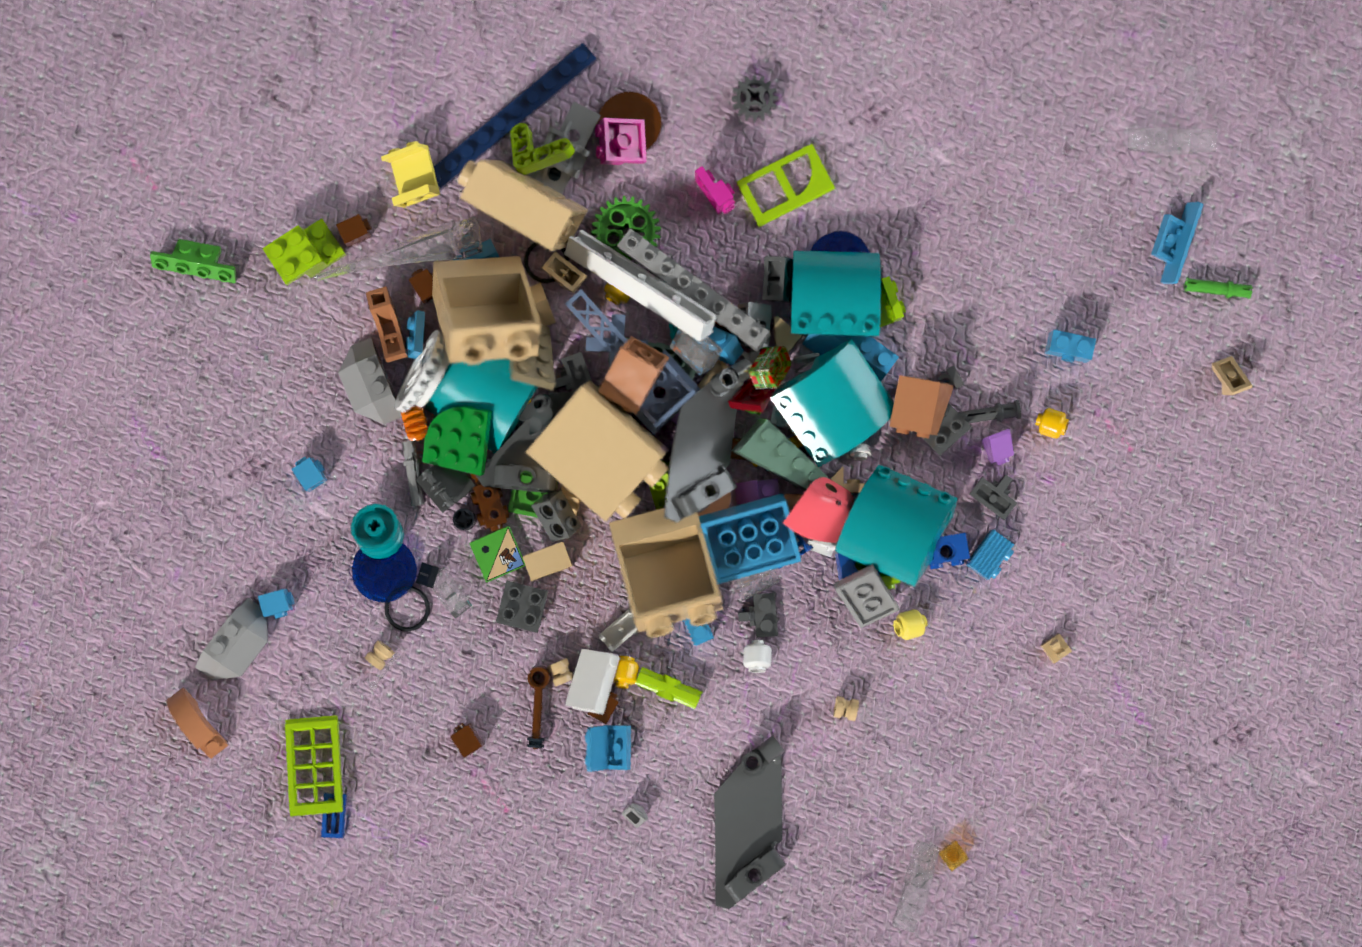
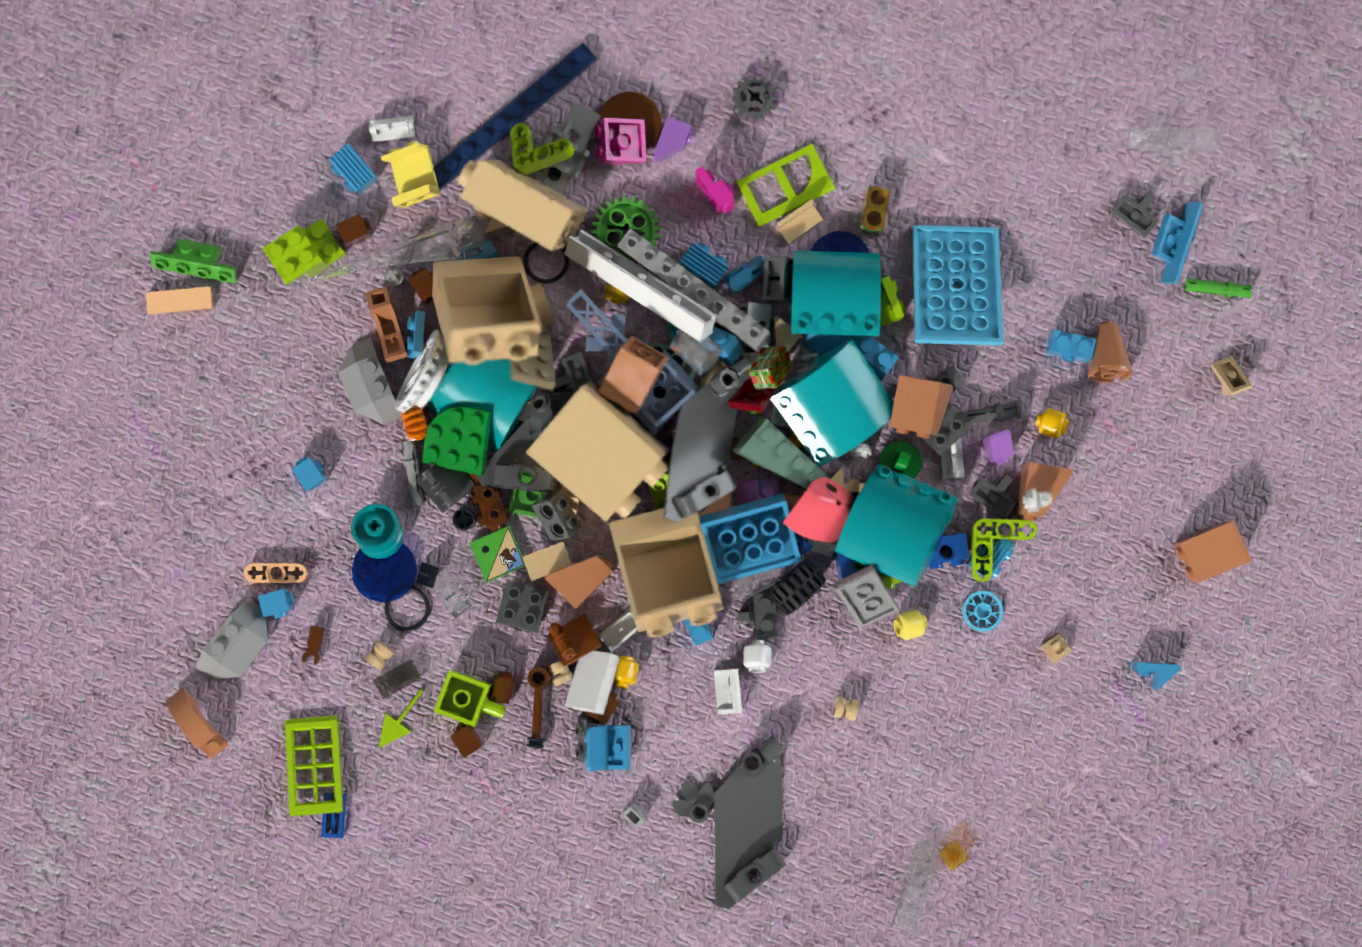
(179, 300): none -> light nougat tile
(260, 578): none -> light nougat beam
(314, 643): none -> reddish brown bar
(353, 169): none -> dark azure brick
(392, 128): none -> white hinge
(394, 729): none -> lime piece
(395, 277): none -> light grey axle
(397, 679): none -> clear smoke plate
(466, 699): none -> lime brick
(495, 226): none -> tan slope
(503, 687): none -> reddish brown brick
(564, 272): tan slope -> none
(573, 639): none -> dark orange hinge
(580, 731): none -> dark grey hinge
(581, 579): none -> nougat slope
(668, 687): lime piece -> none
(672, 139): none -> medium lavender slope
(692, 799): none -> dark grey plate
(704, 264): none -> dark azure brick
(728, 691): none -> white hinge
(745, 274): none -> dark azure arm
(797, 587): none -> black tyre
(799, 222): none -> tan panel
(864, 226): none -> clear yellow piece
(902, 458): none -> green tile
(953, 461): none -> white hinge
(957, 285): none -> medium azure piece
(982, 611): none -> medium azure wheel
(987, 539): none -> lime beam
(1034, 500): none -> white hinge
(1043, 479): none -> nougat slope
(1109, 355): none -> nougat cone
(1136, 213): none -> dark grey hinge
(1161, 672): none -> dark azure slope
(1212, 551): none -> nougat slope

